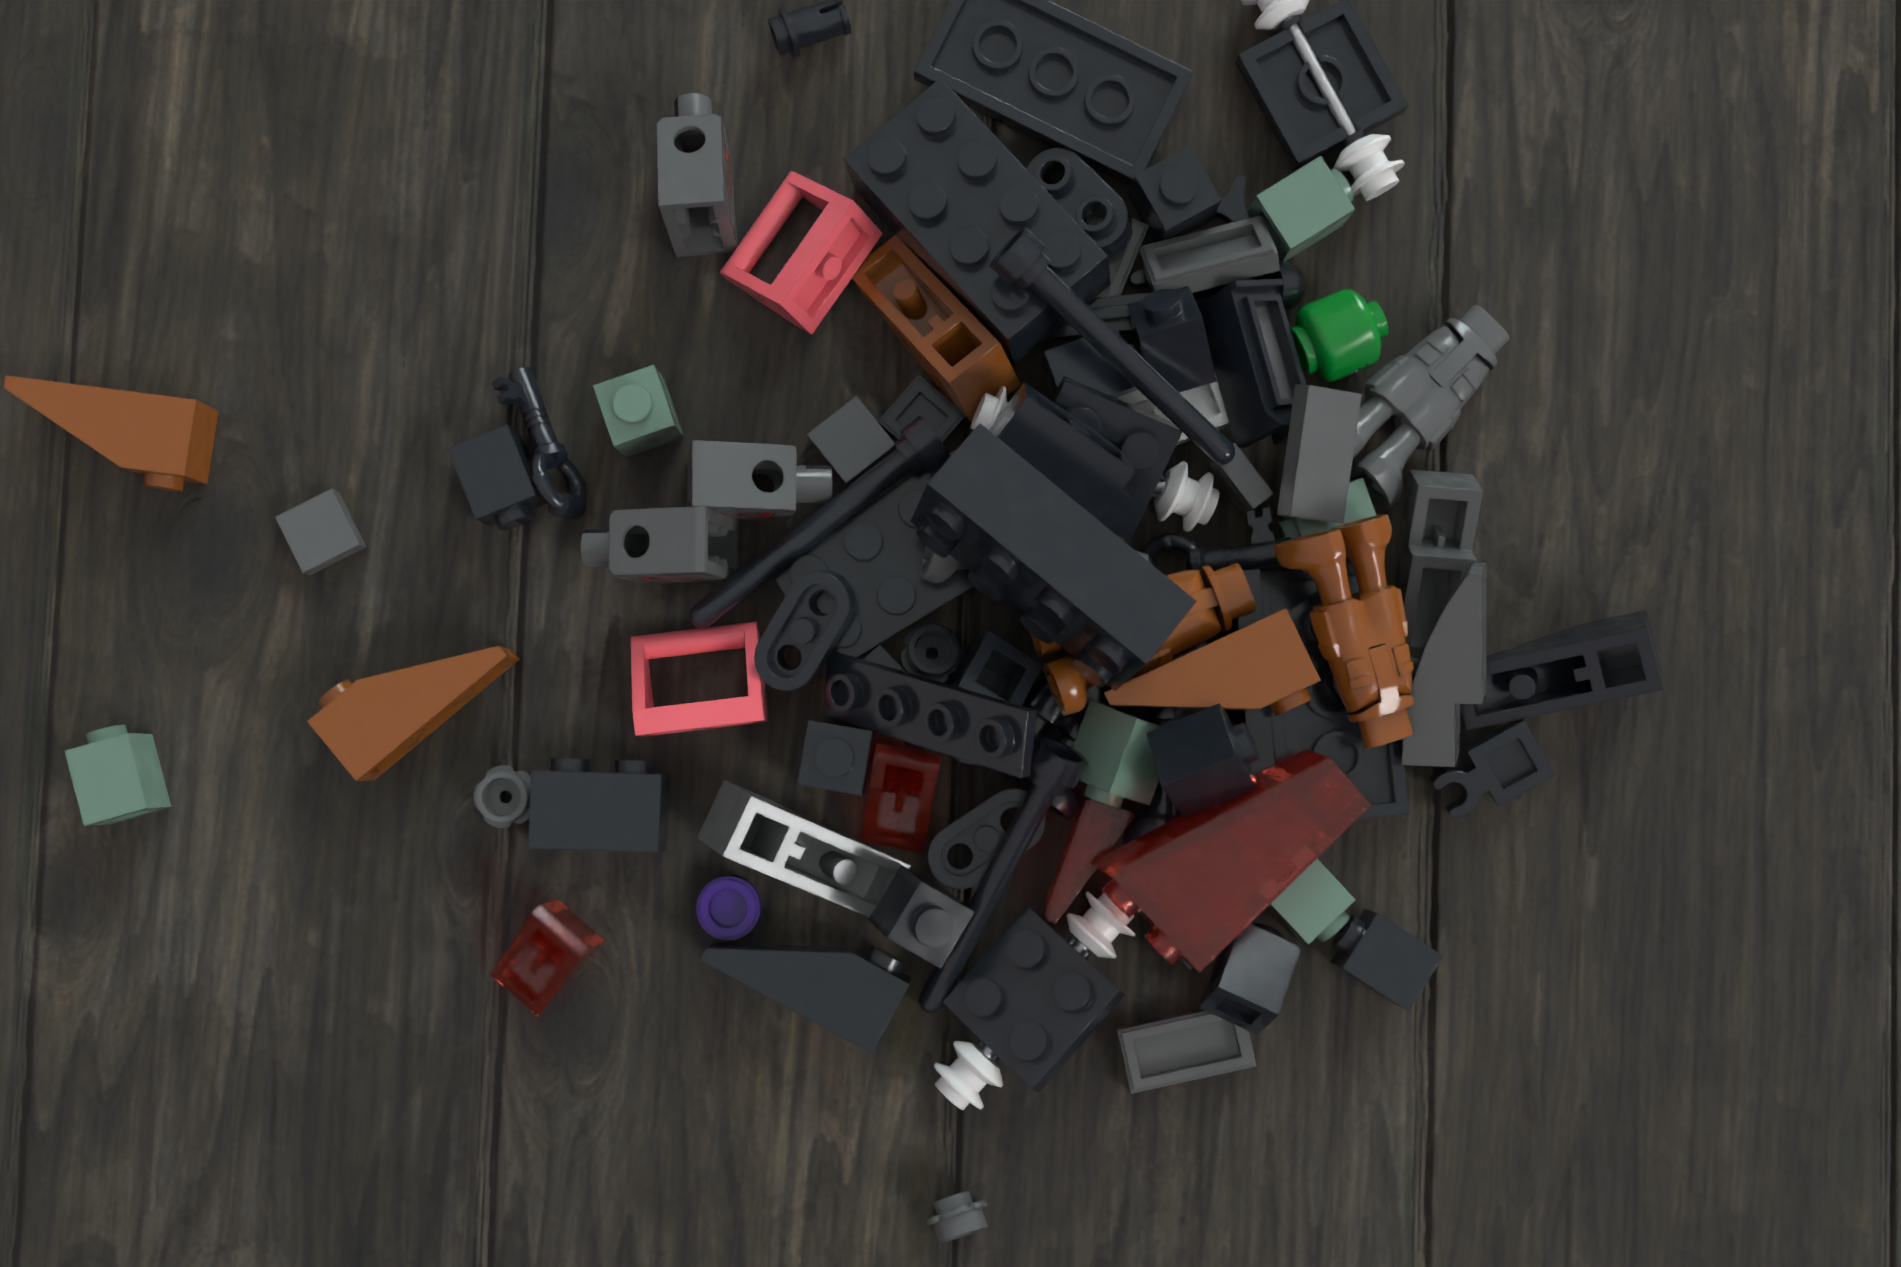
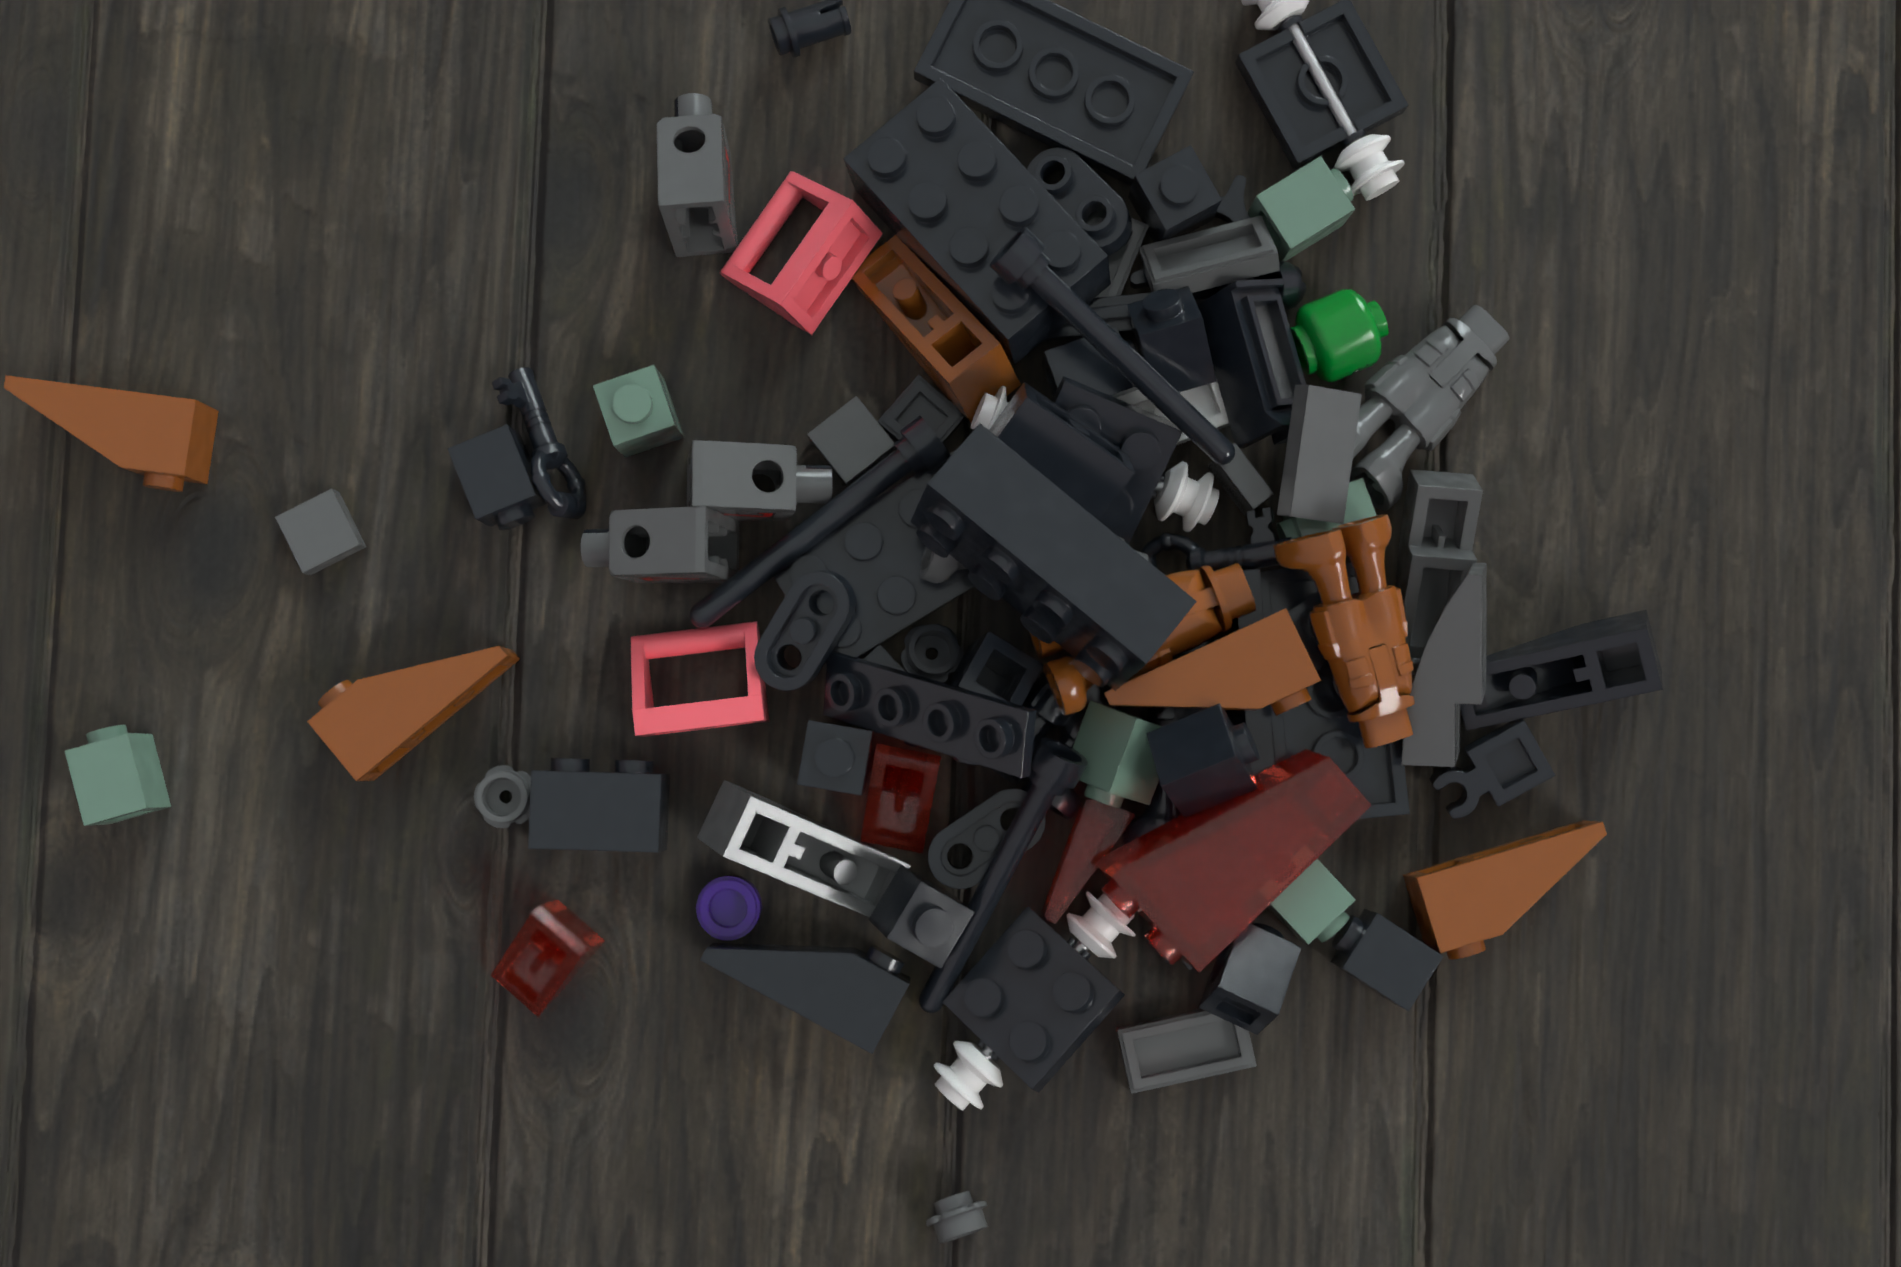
(1491, 889): none -> dark orange slope

